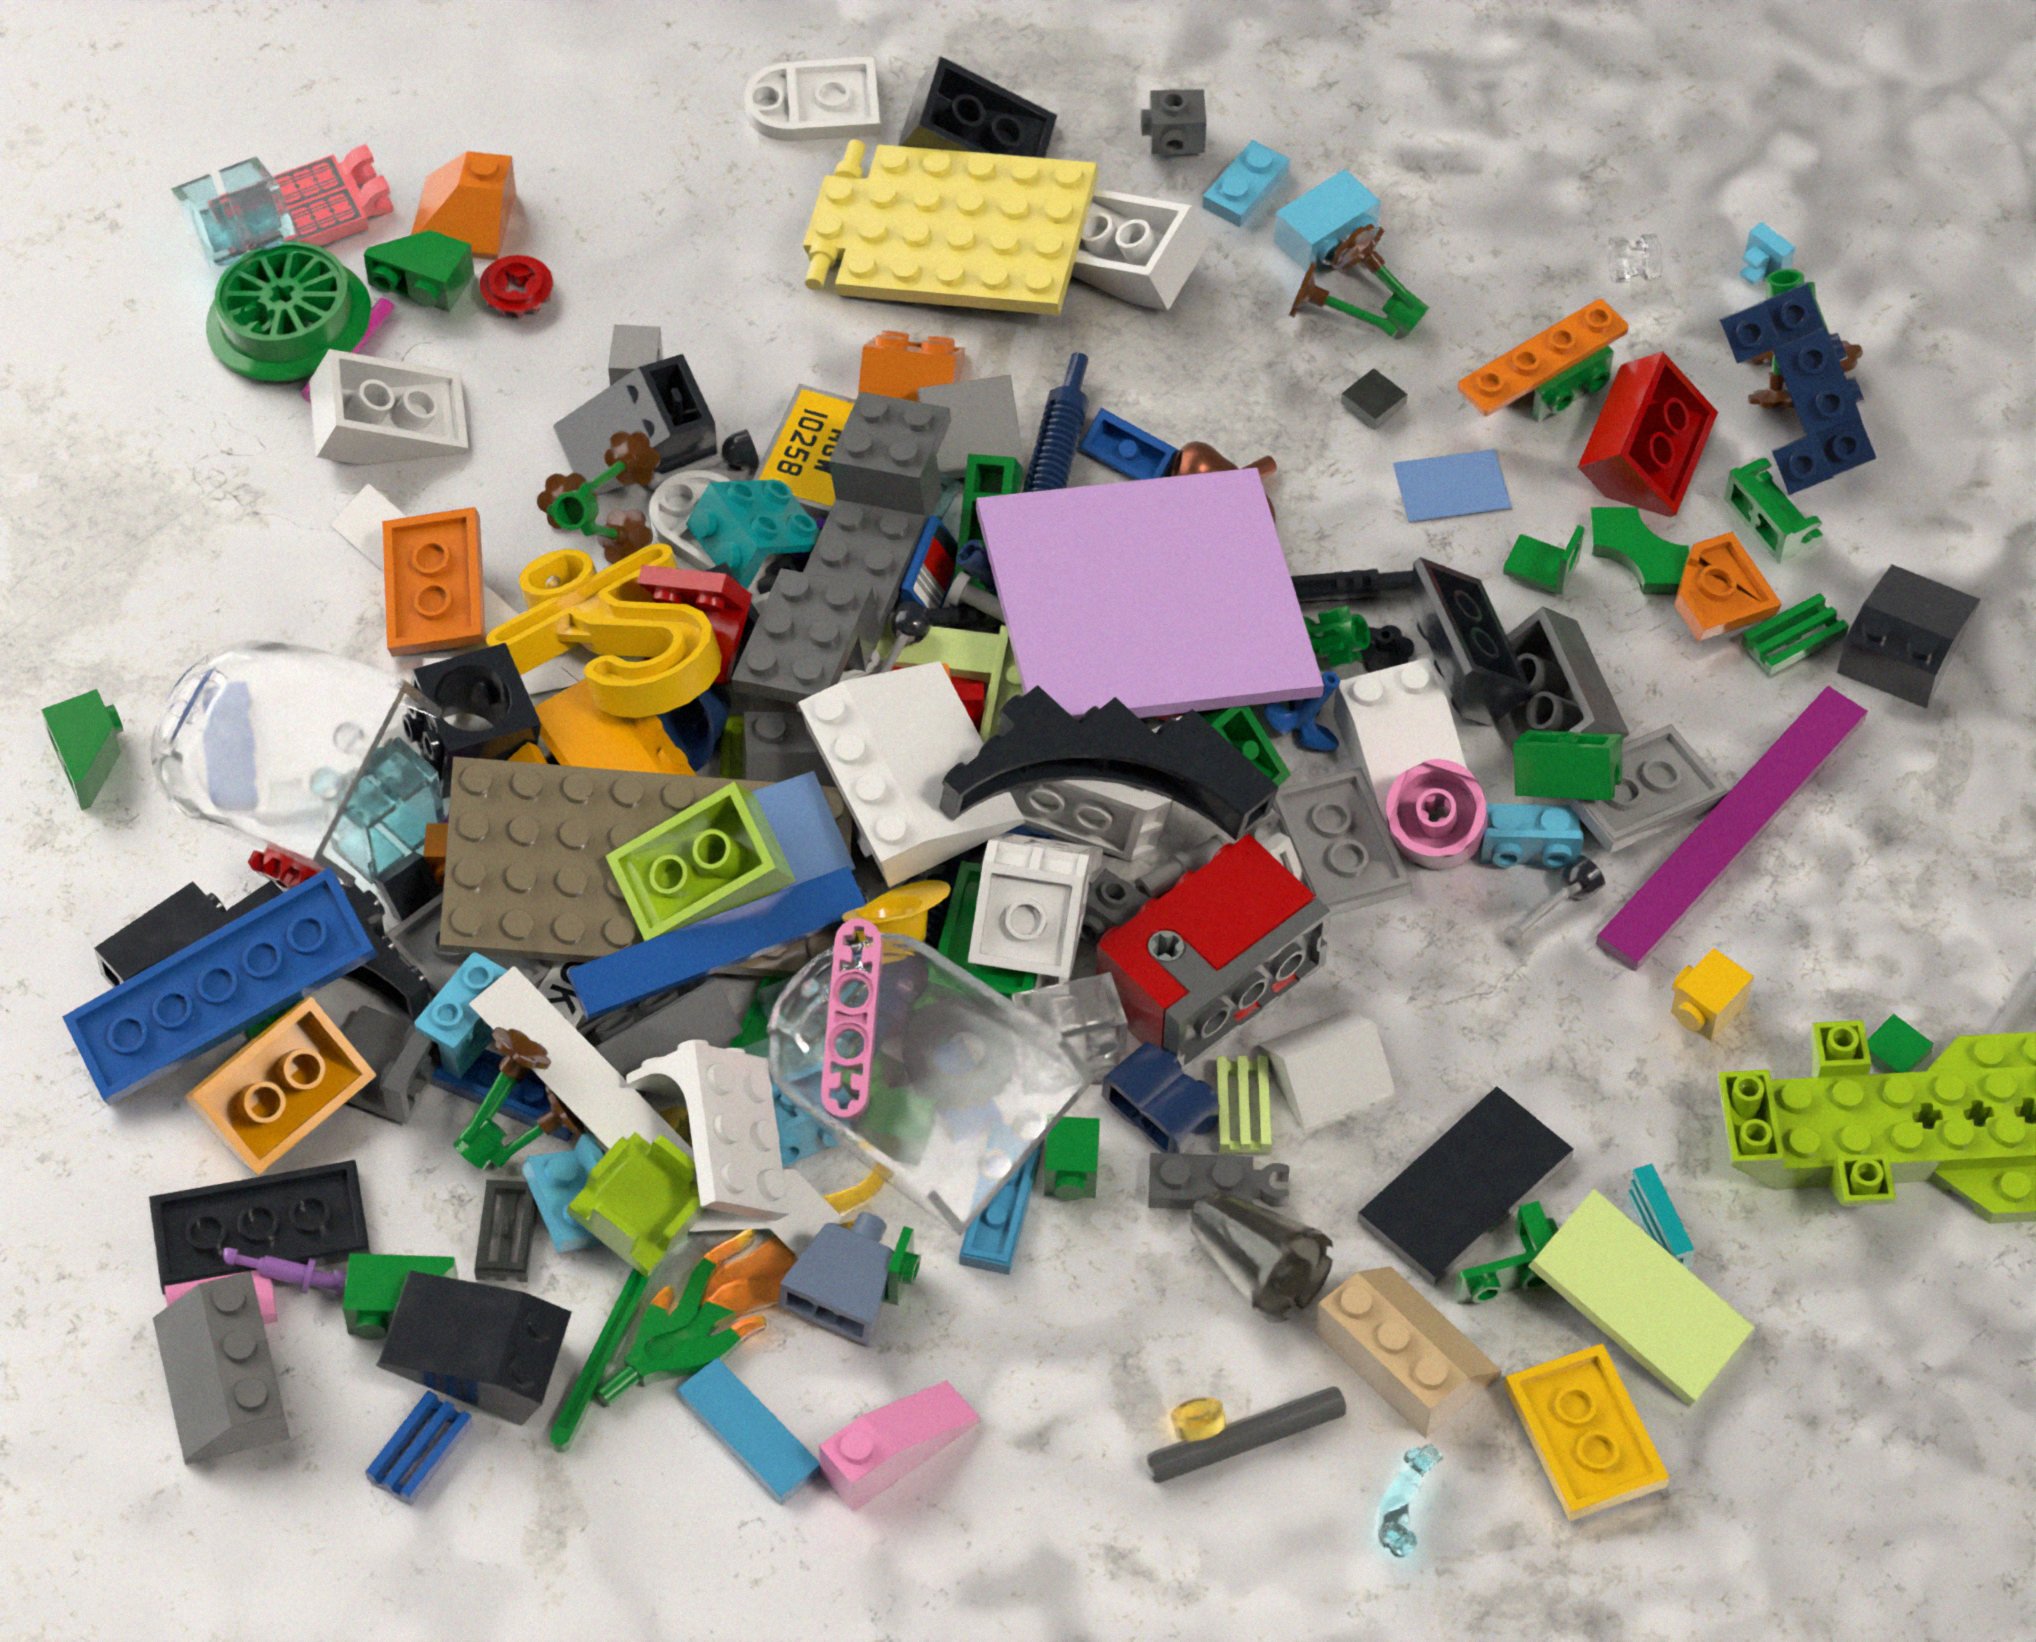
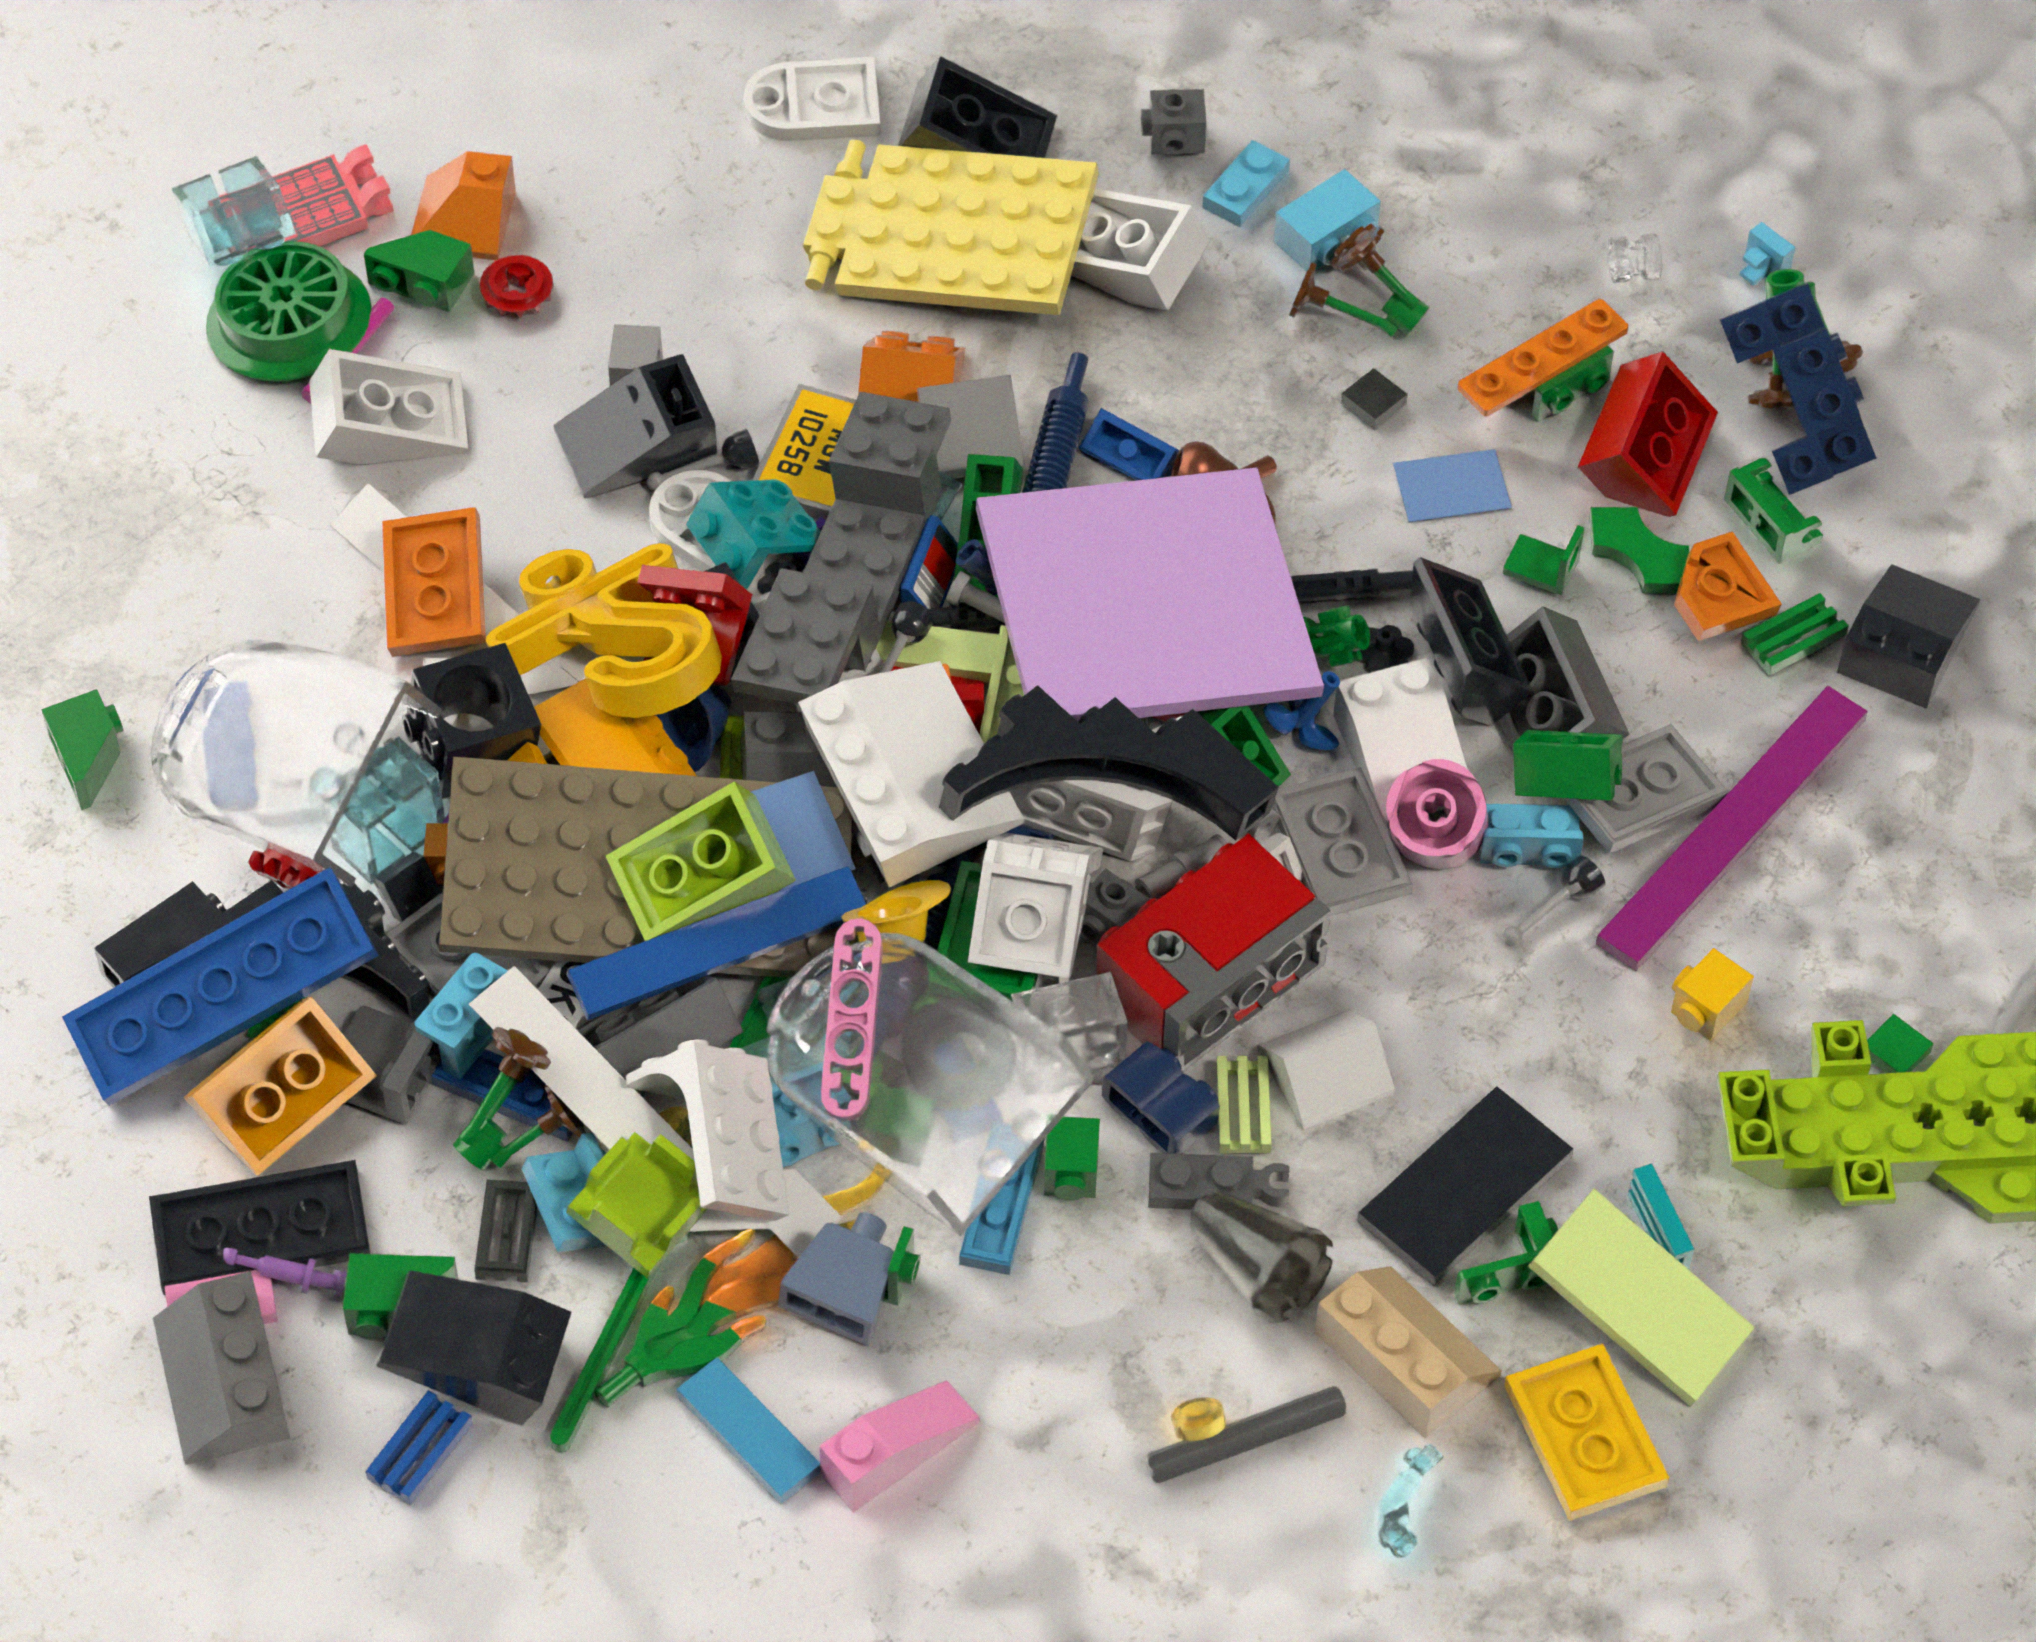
(574, 505): reddish brown plant -> none

